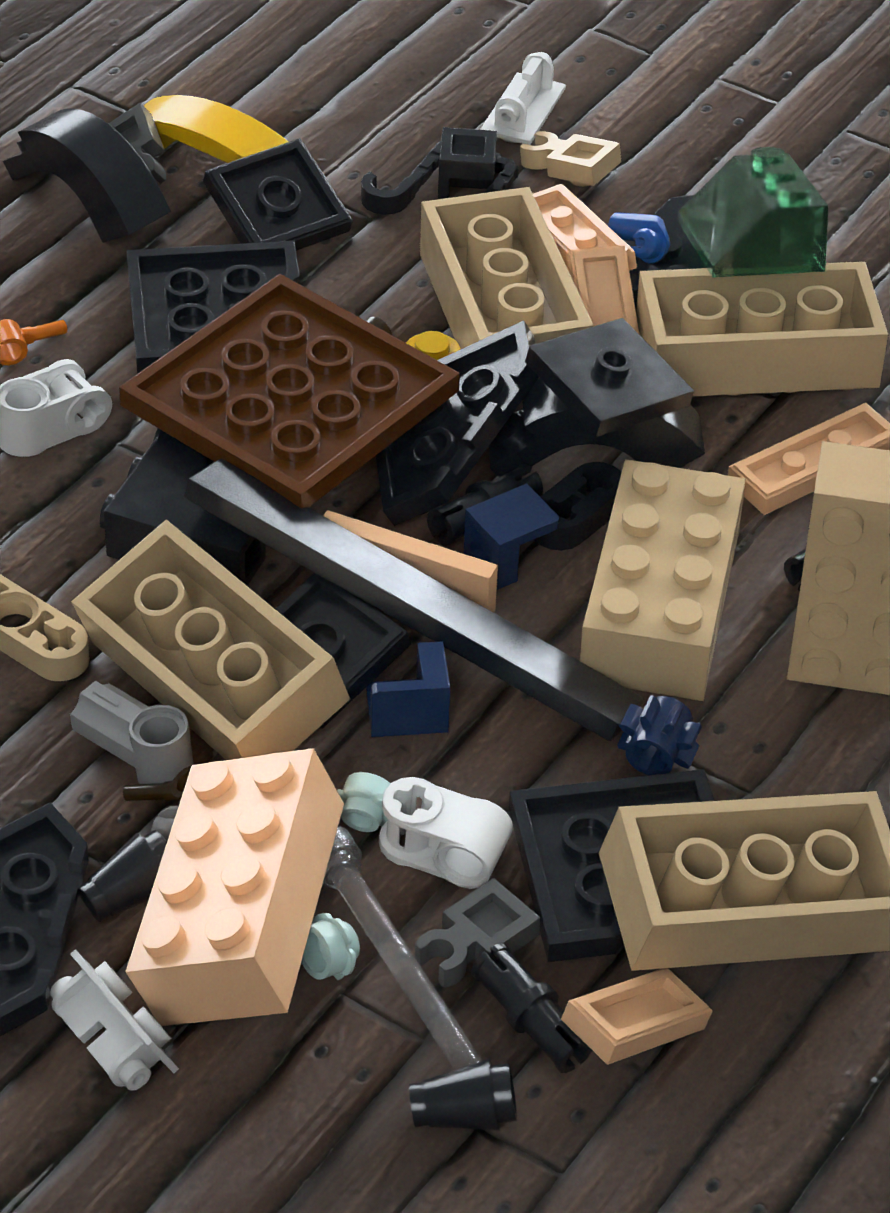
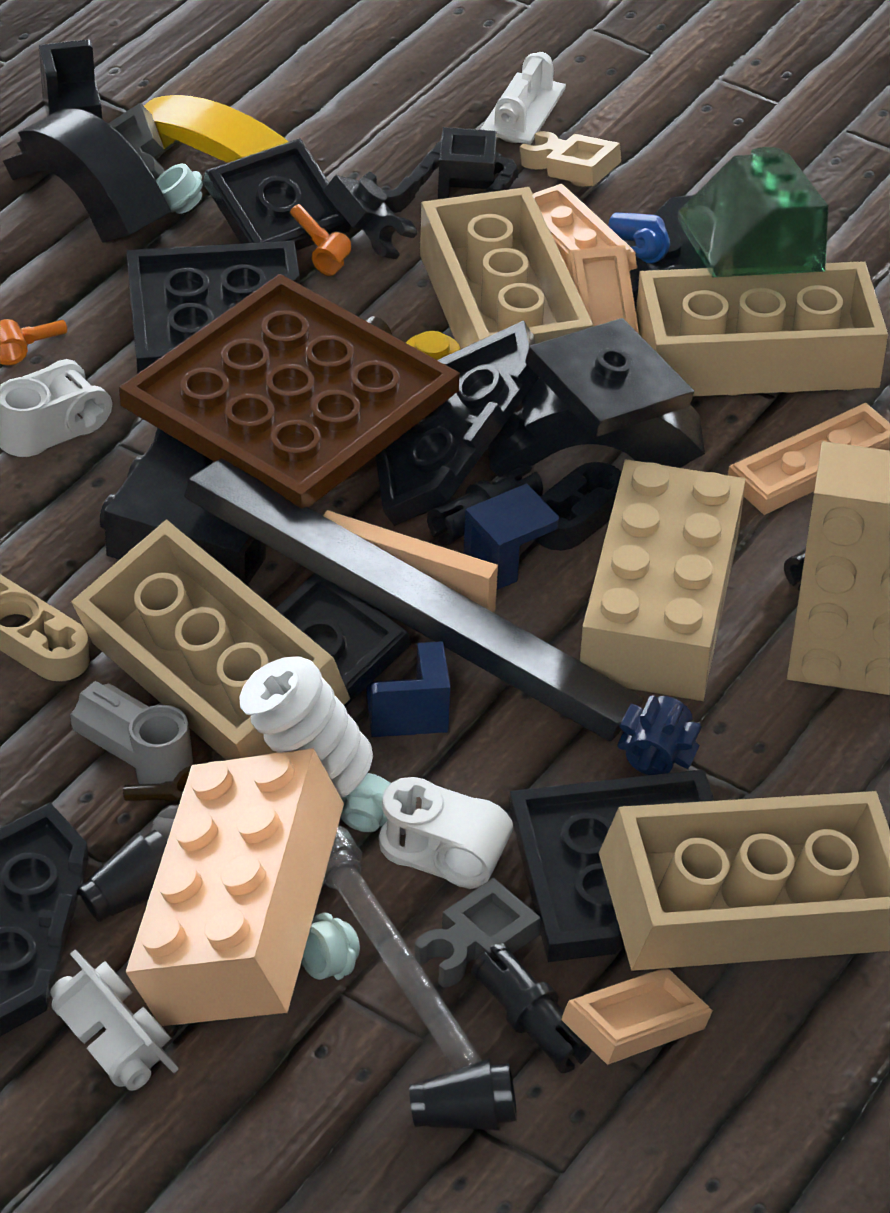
(69, 77): none -> black panel
(180, 188): none -> light aqua plate
(301, 712): none -> white piece
(331, 248): none -> orange hand
(364, 209): none -> black plate

